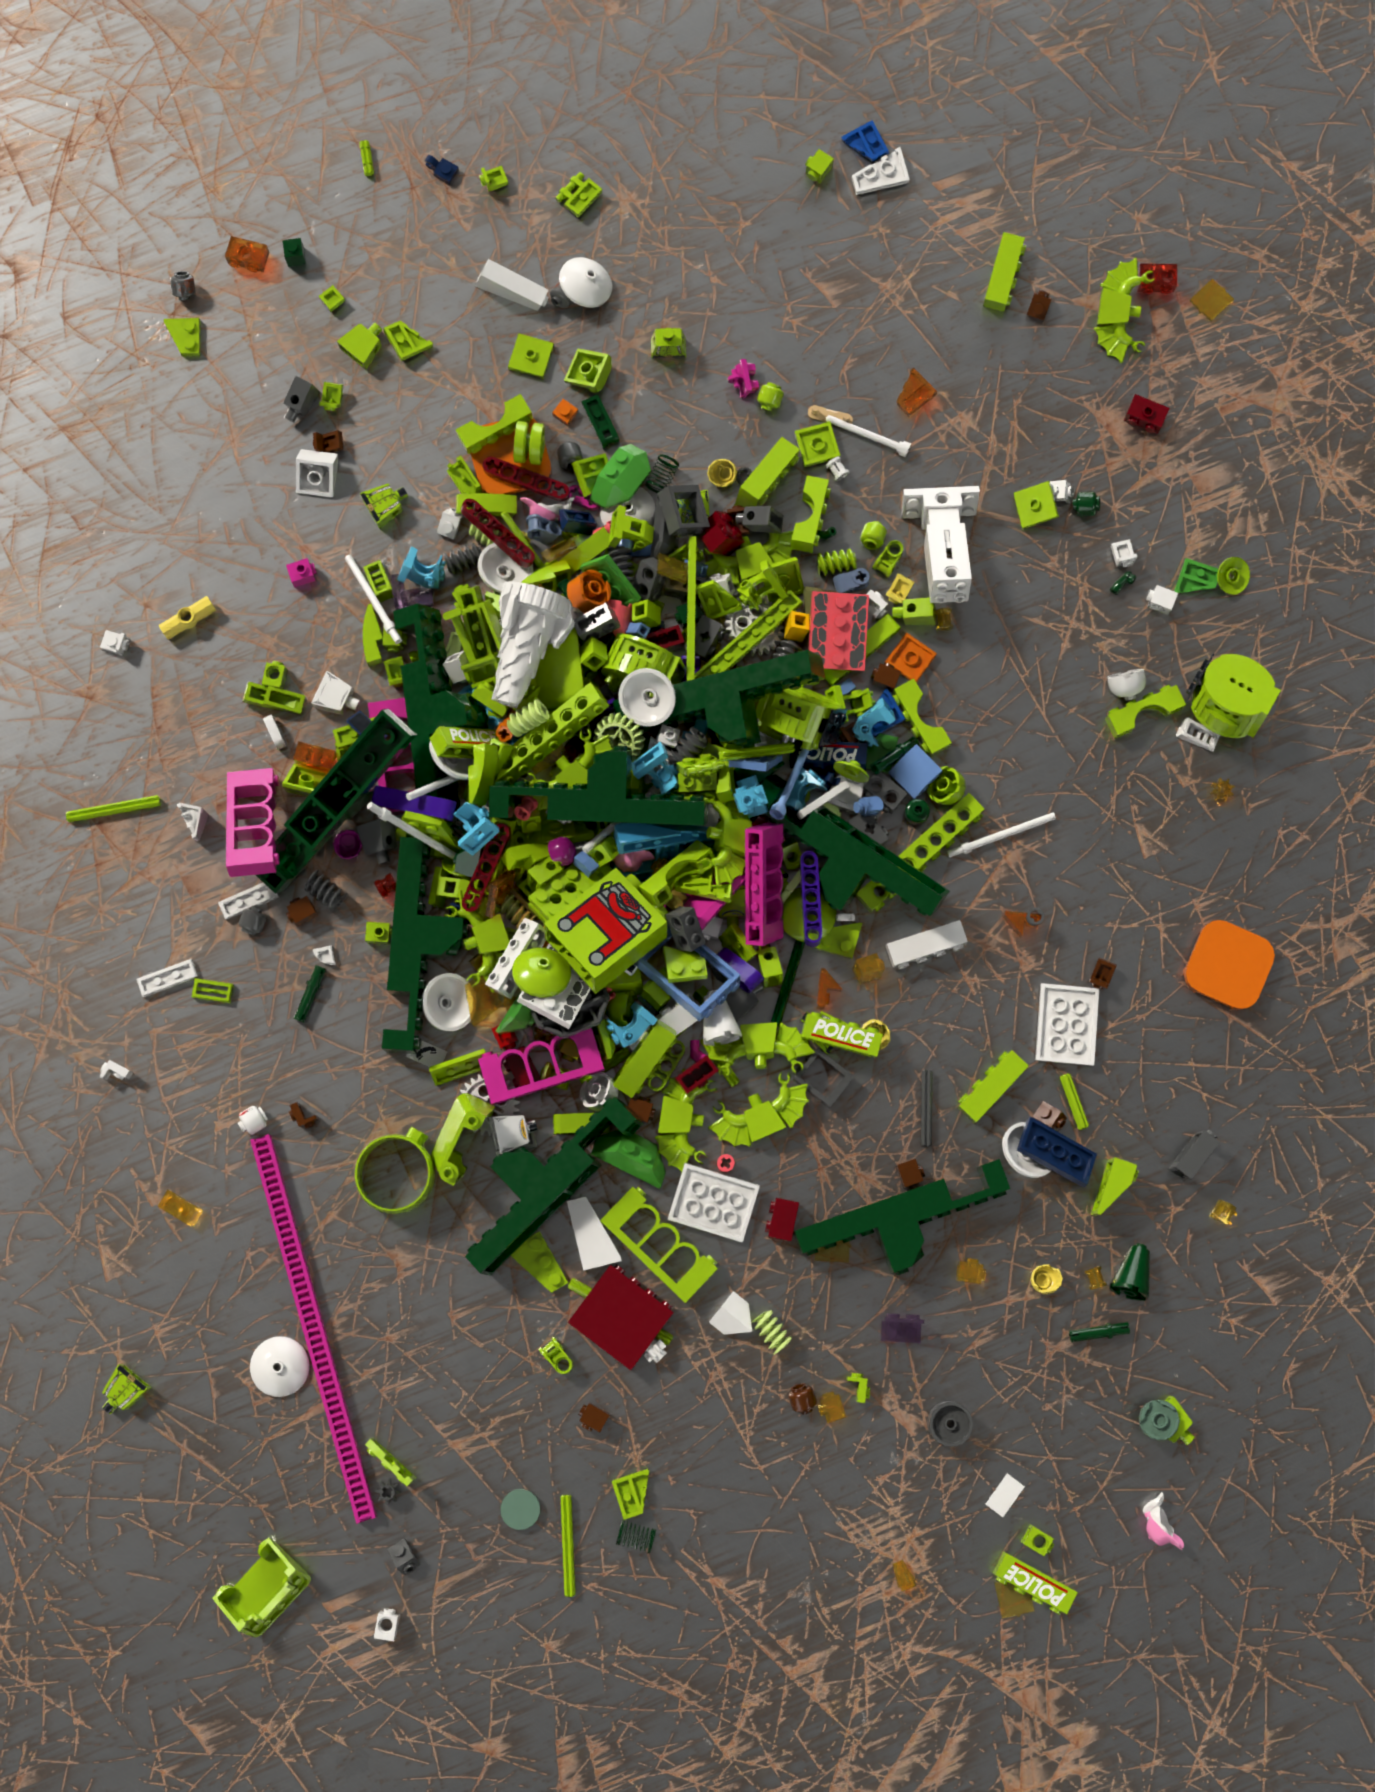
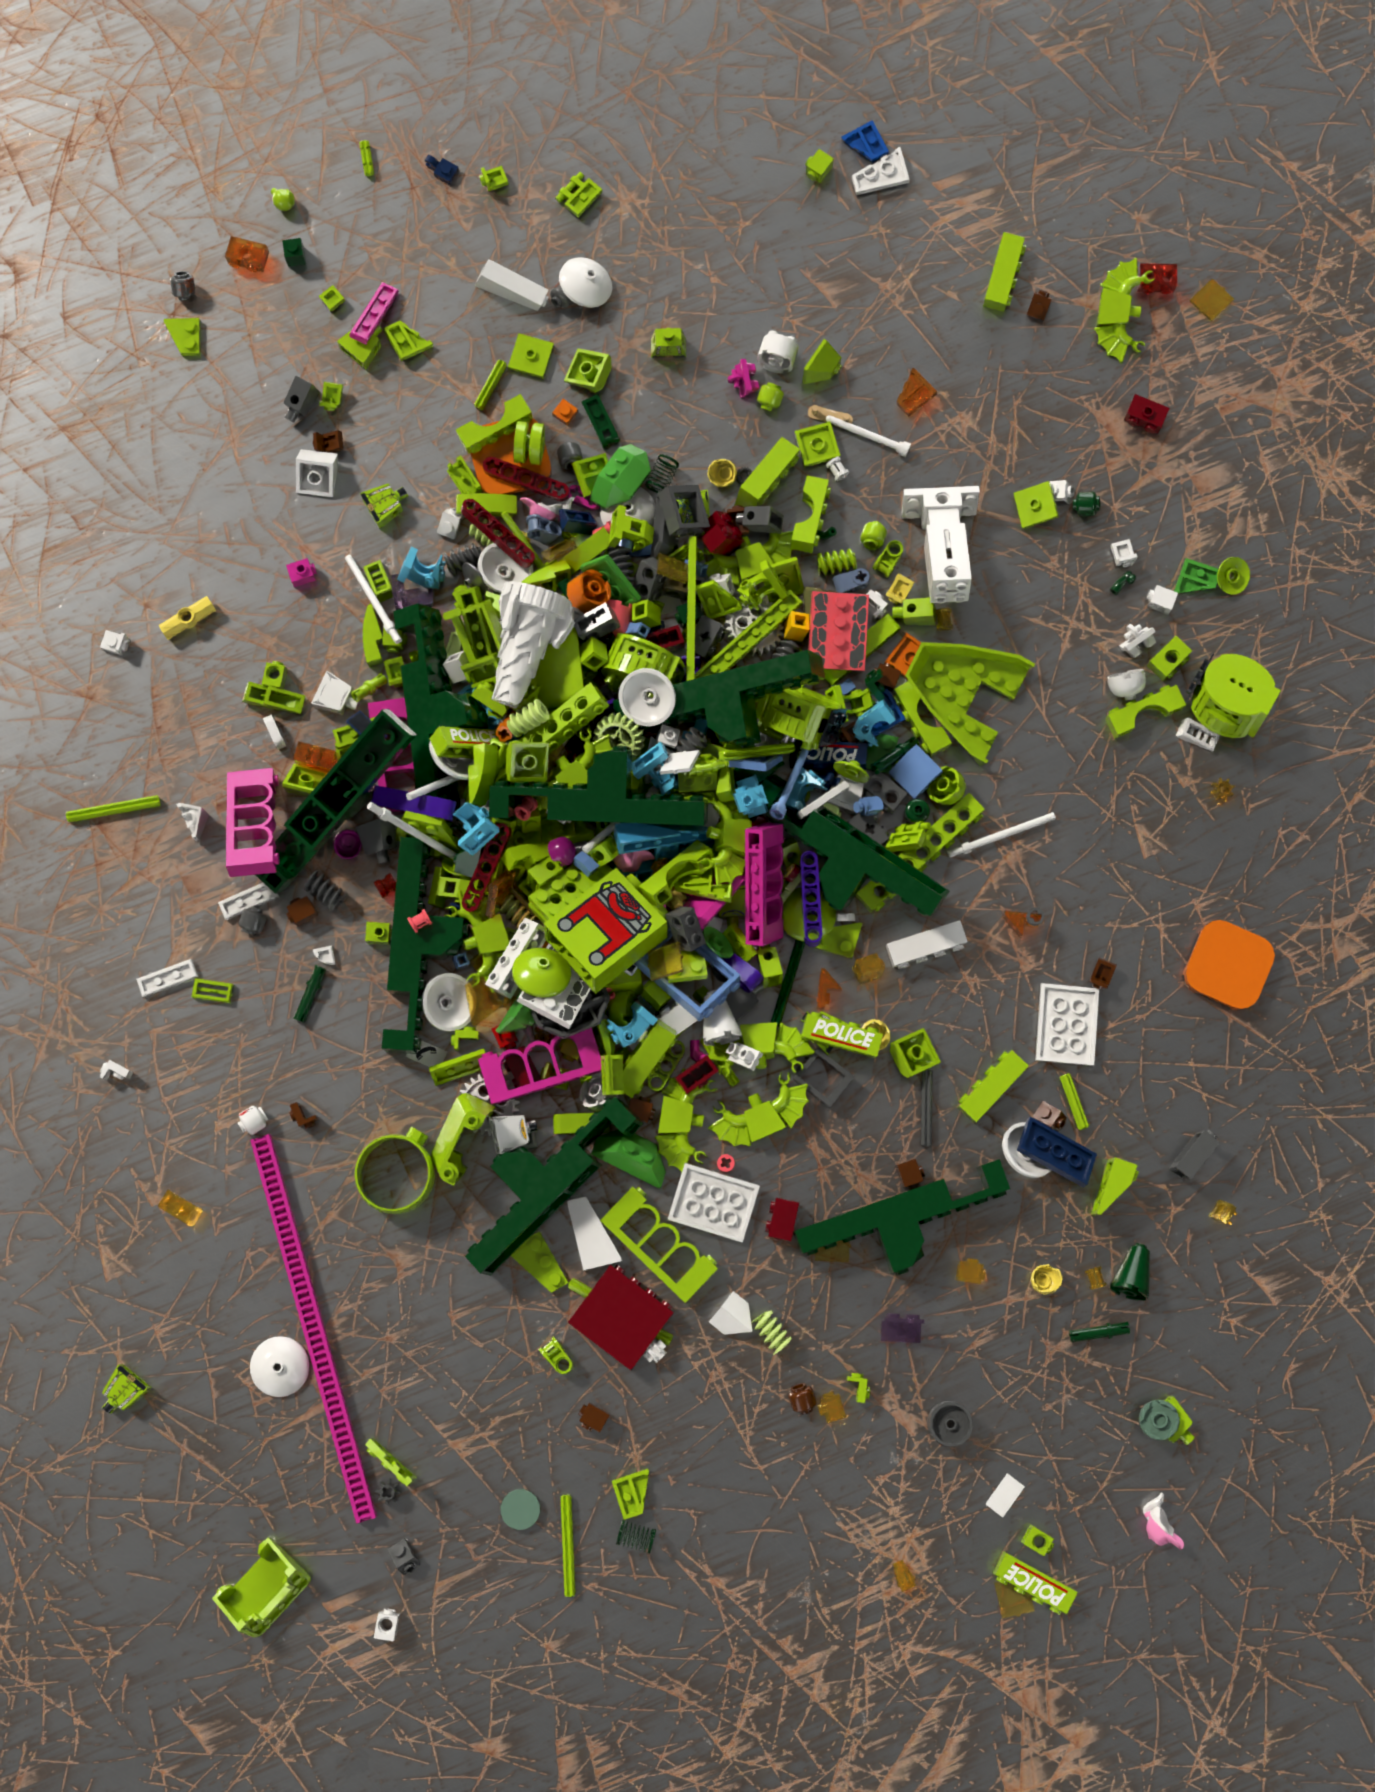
(283, 199): none -> lime piece
(369, 687): none -> lime pin
(374, 313): none -> dark pink tile
(419, 921): none -> coral bush
(458, 966): none -> medium blue piece
(468, 1033): none -> lime bracket
(473, 578): none -> flat silver dish
(490, 385): none -> lime axle
(527, 761): none -> lime slope
(612, 1075): none -> lime hinge
(665, 961): none -> clear yellow piece
(680, 762): none -> white piece
(717, 942): none -> bright green dish
(744, 1055): none -> white hips
(778, 352): none -> white brick
(791, 872): none -> dark red tile
(822, 364): none -> lime slope
(875, 687): none -> dark green bracket
(908, 836): none -> lime plate
(914, 1053): none -> lime slope
(948, 679): none -> lime piece
(1144, 636): none -> white hips
(1175, 648): none -> lime brick

